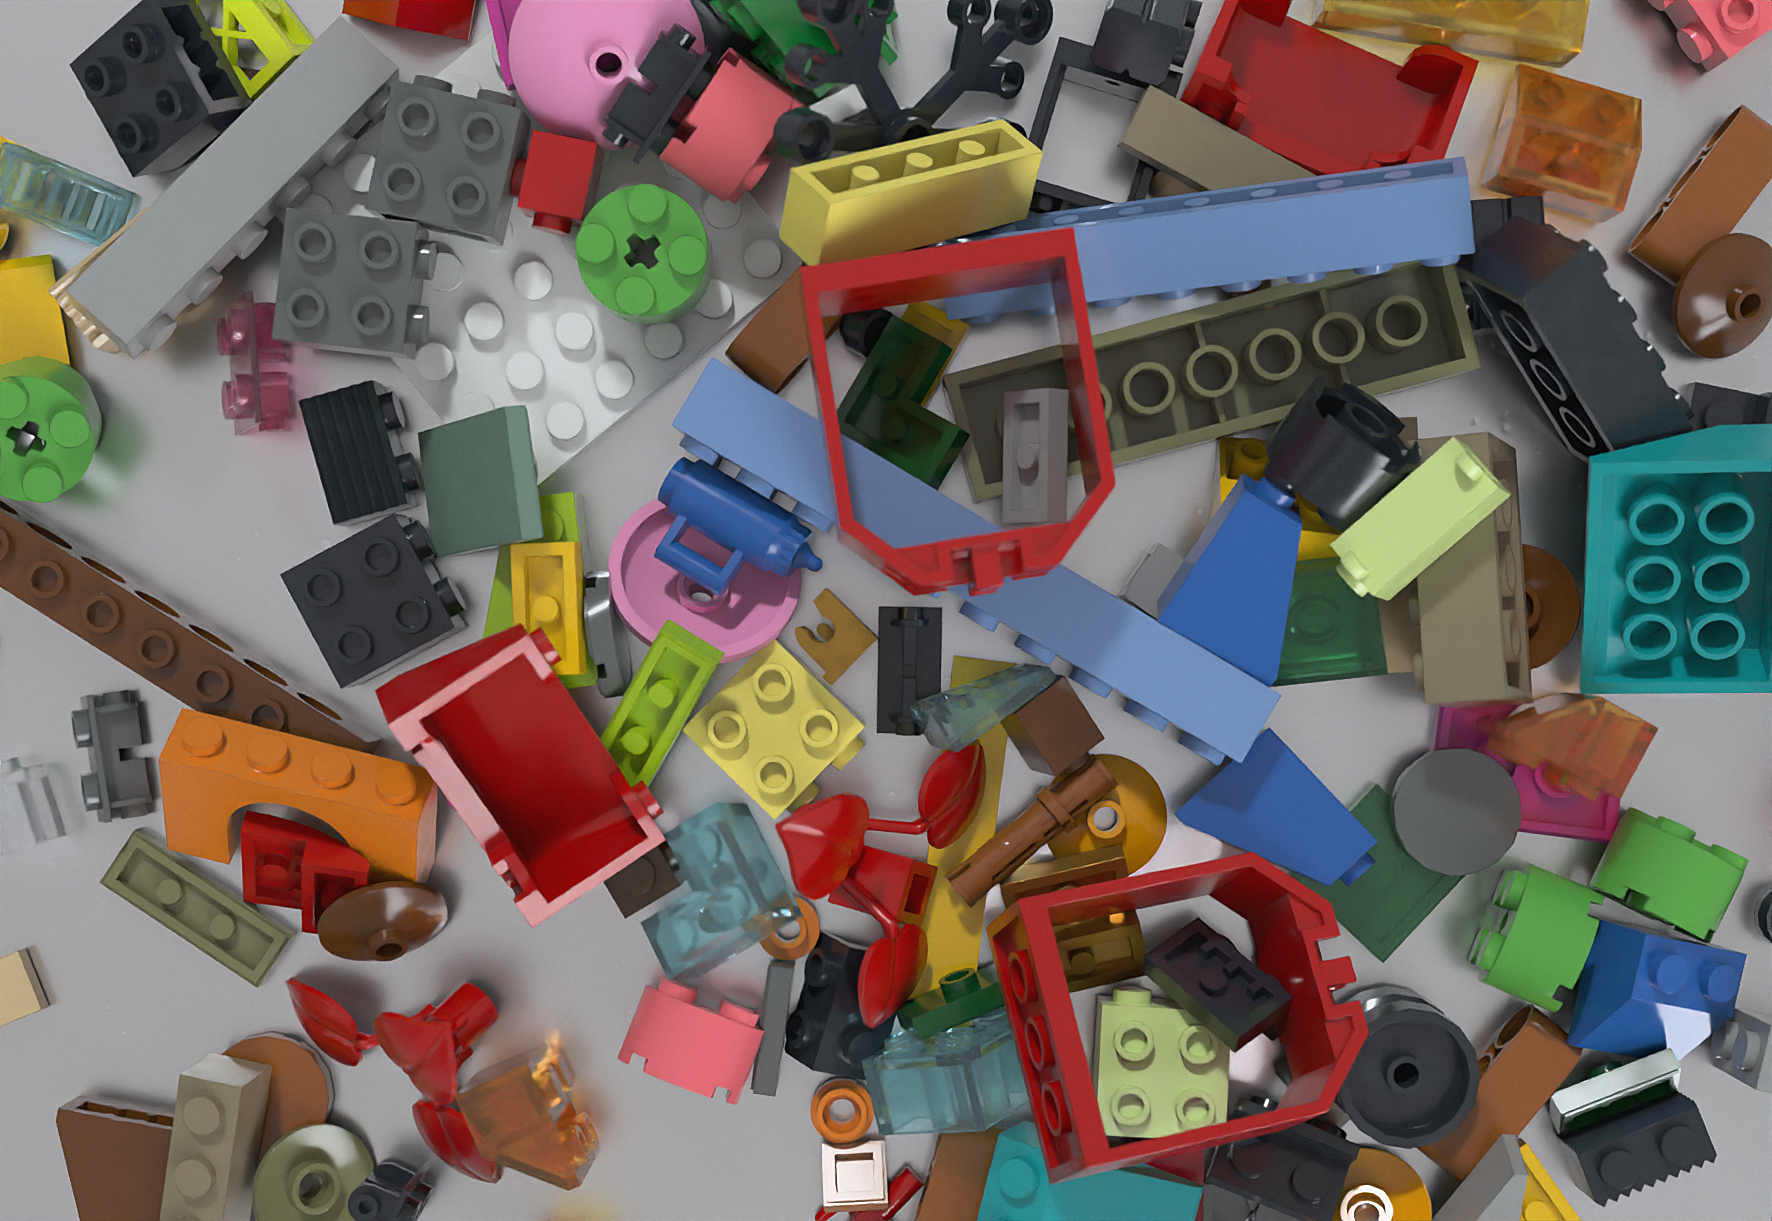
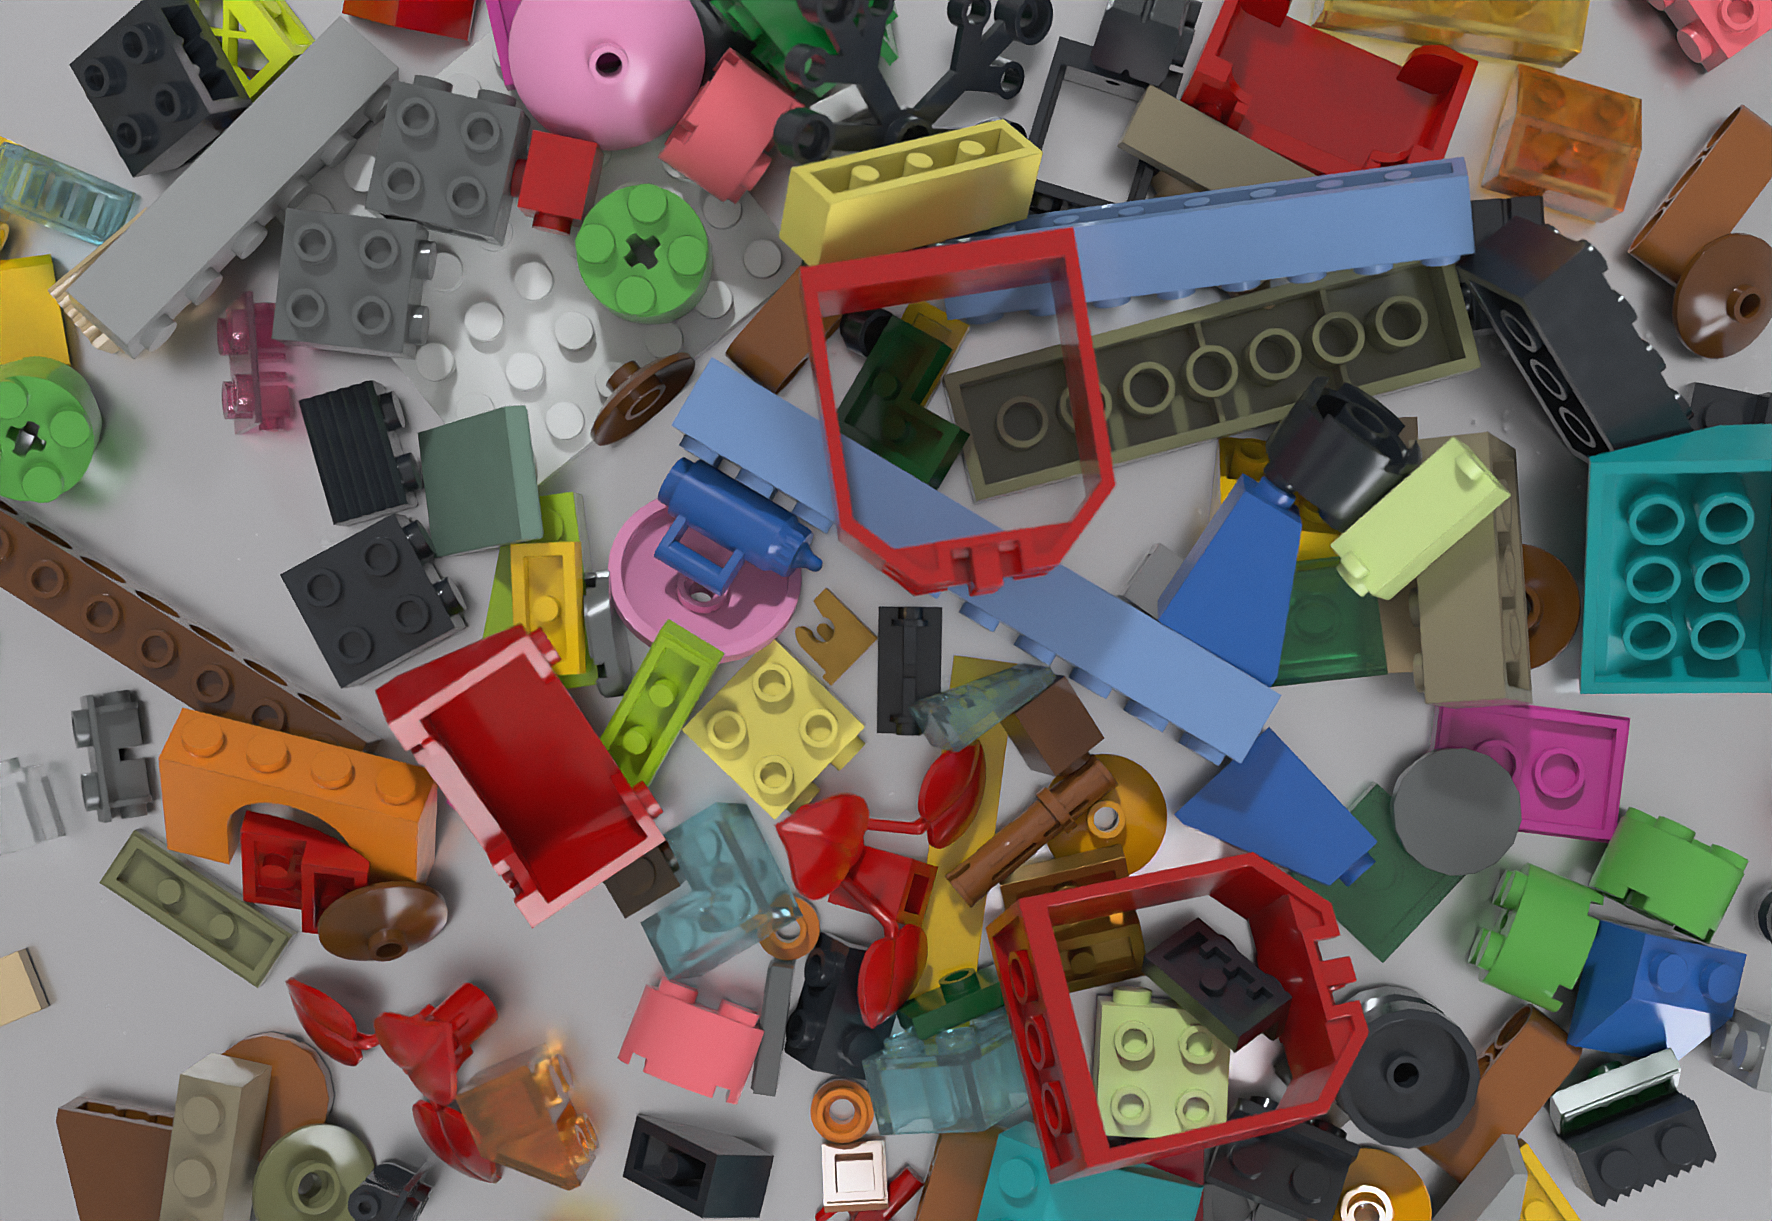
(639, 395): none -> reddish brown dish
(646, 116): black hinge -> none
(698, 1168): none -> black slope
(1035, 456): light grey plate -> none
(1577, 738): clear orange slope -> none

